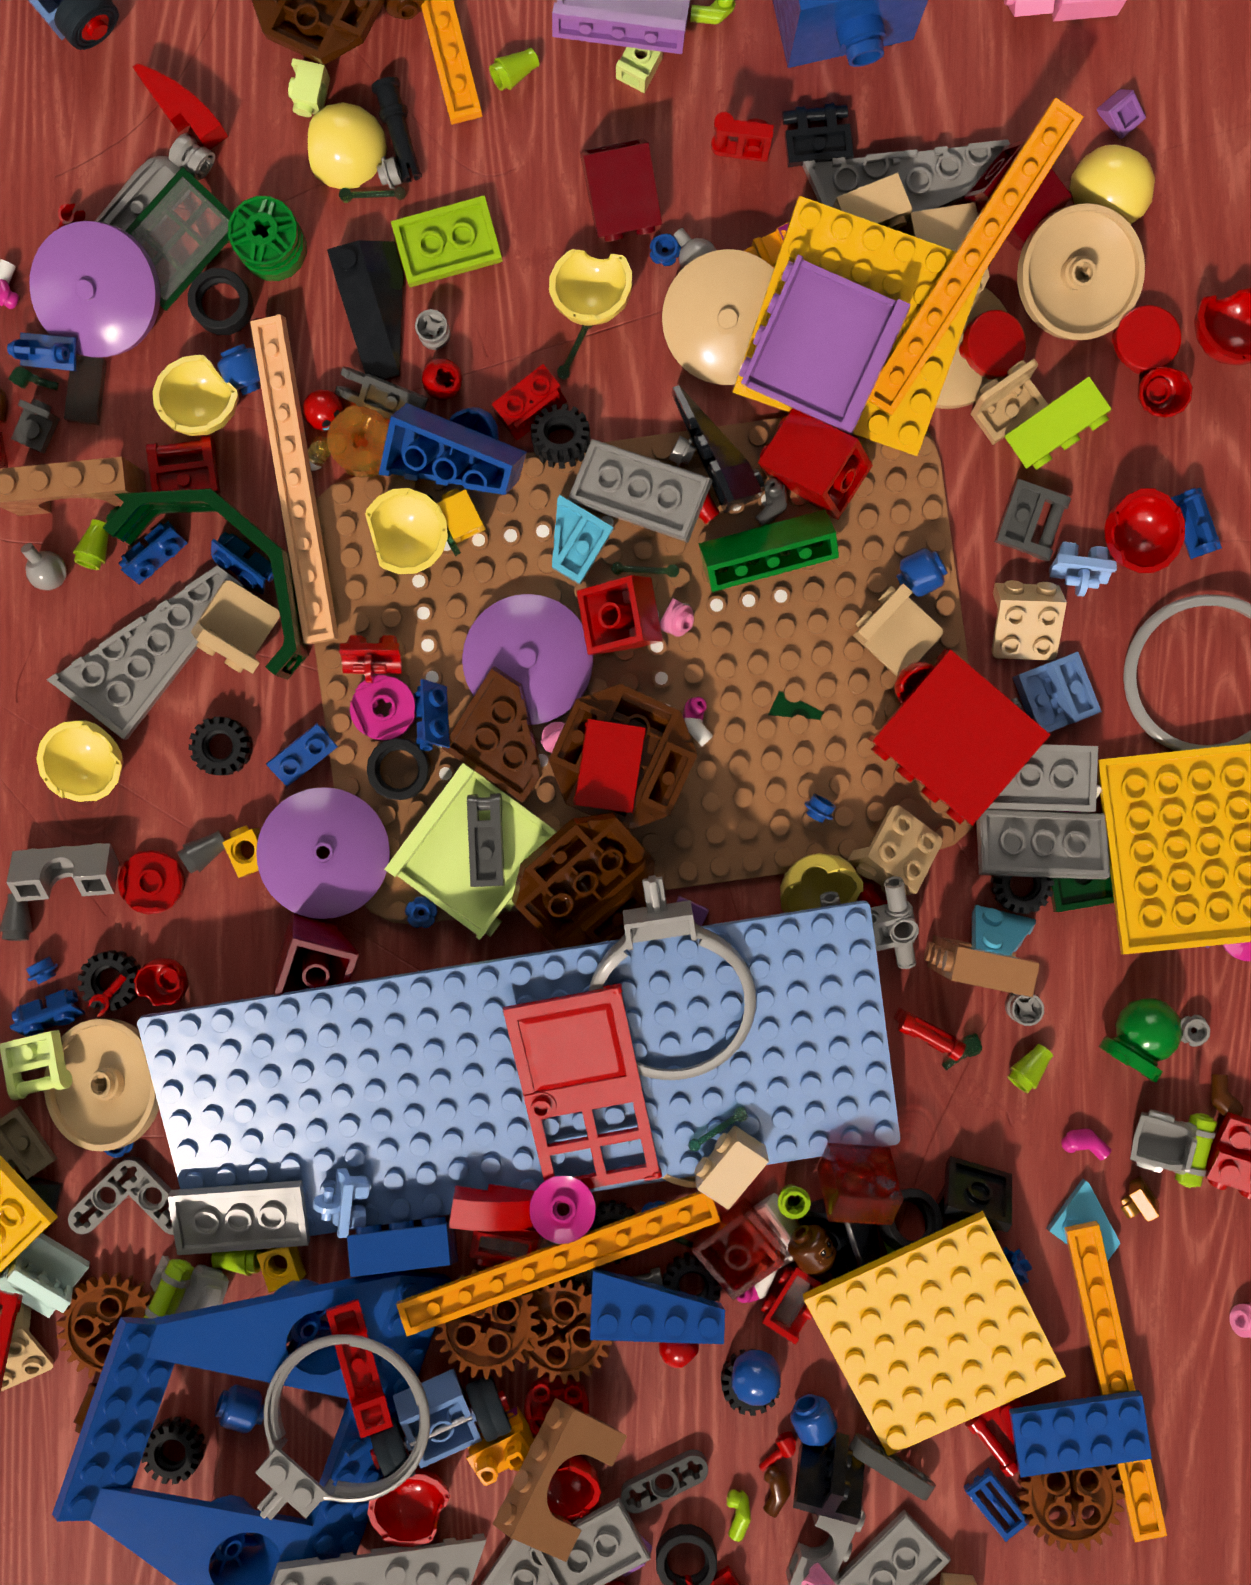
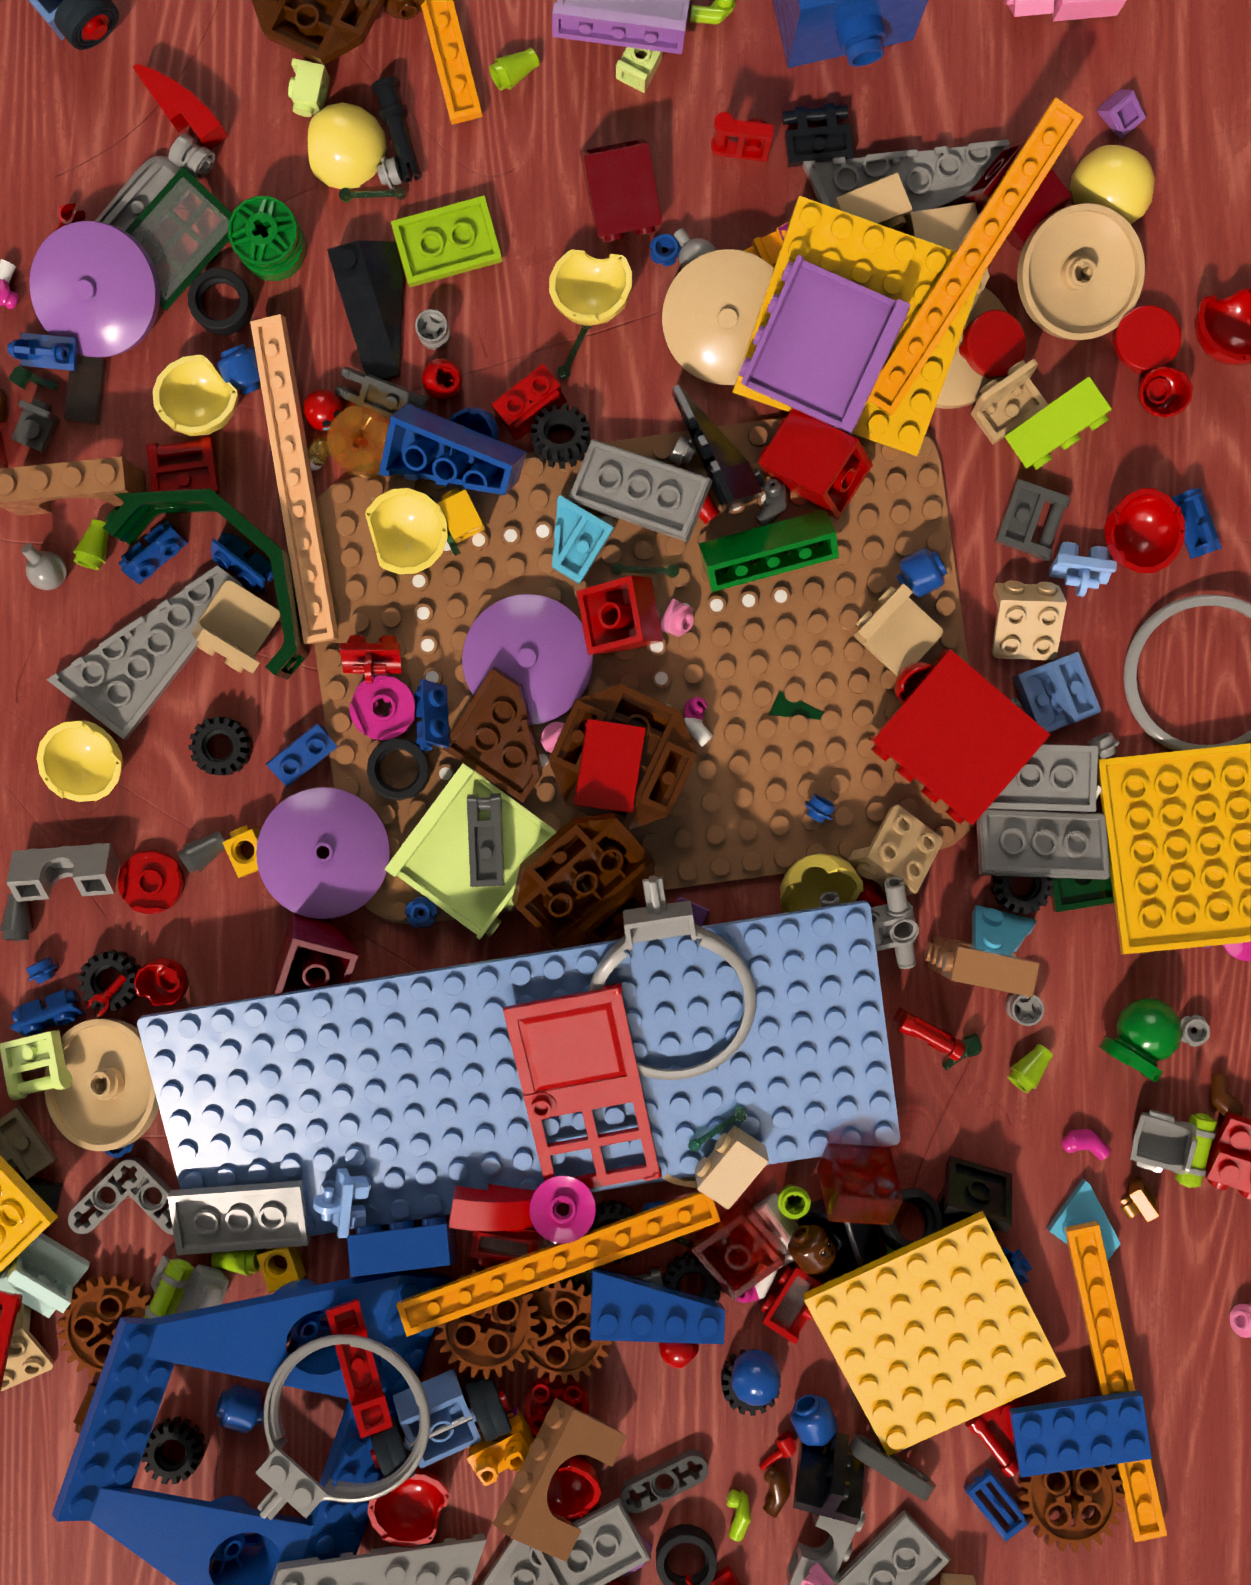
(1106, 745): none -> light grey plate

